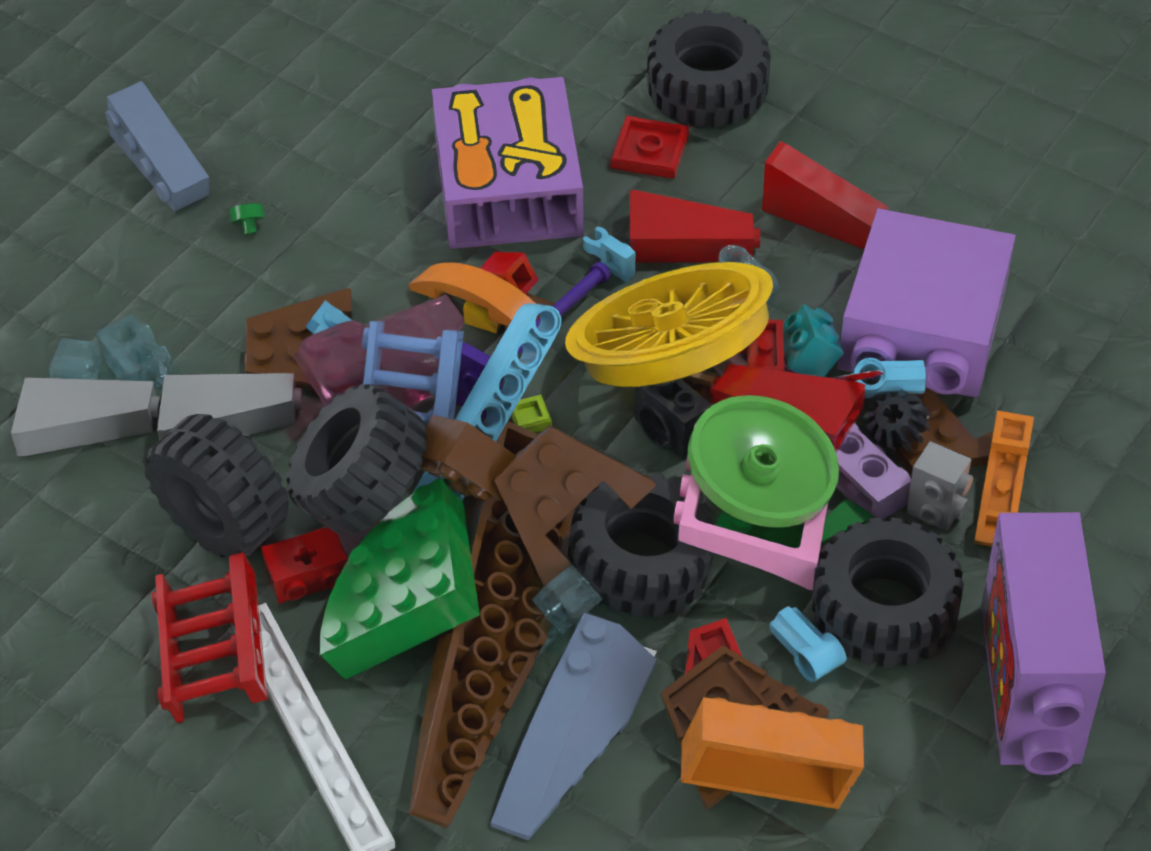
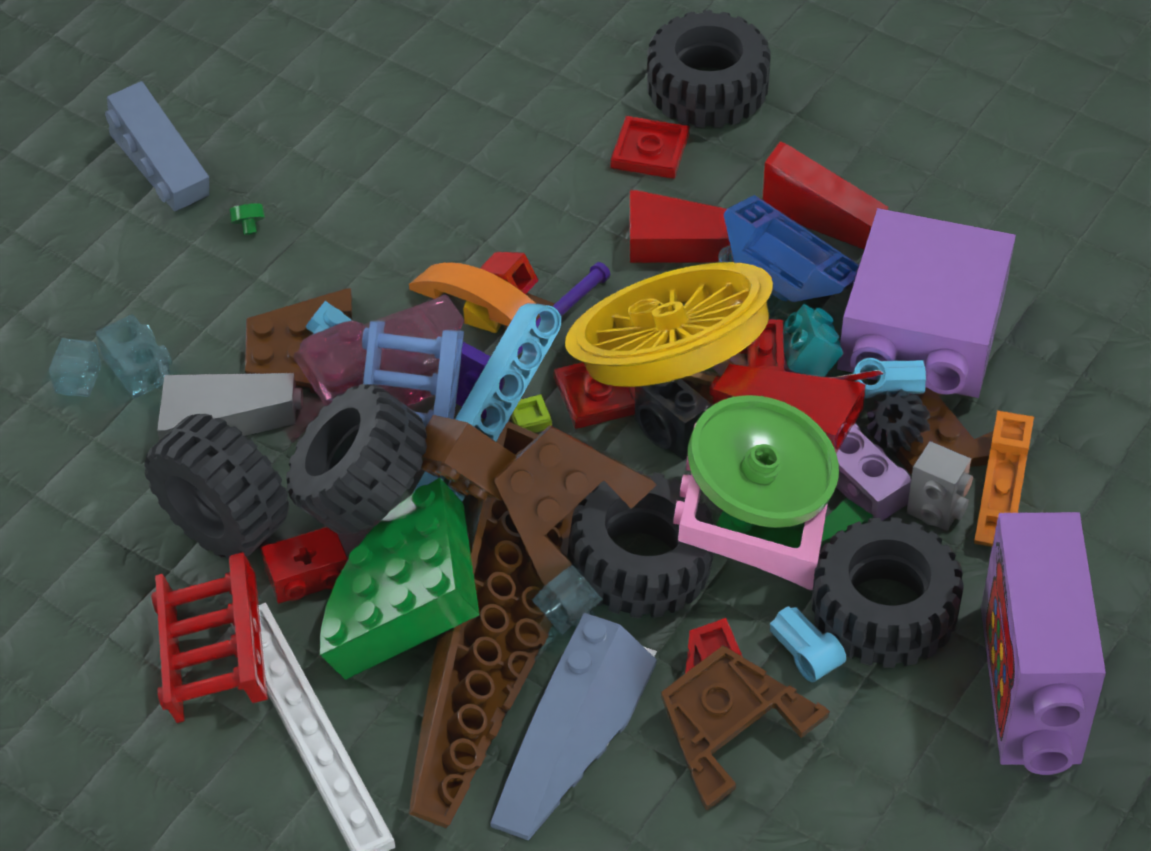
(81, 412): light grey slope -> none
(508, 162): medium lavender brick -> none
(590, 400): none -> red tile
(613, 253): medium azure plate -> none
(772, 753): orange piece -> none
(792, 256): none -> blue slope

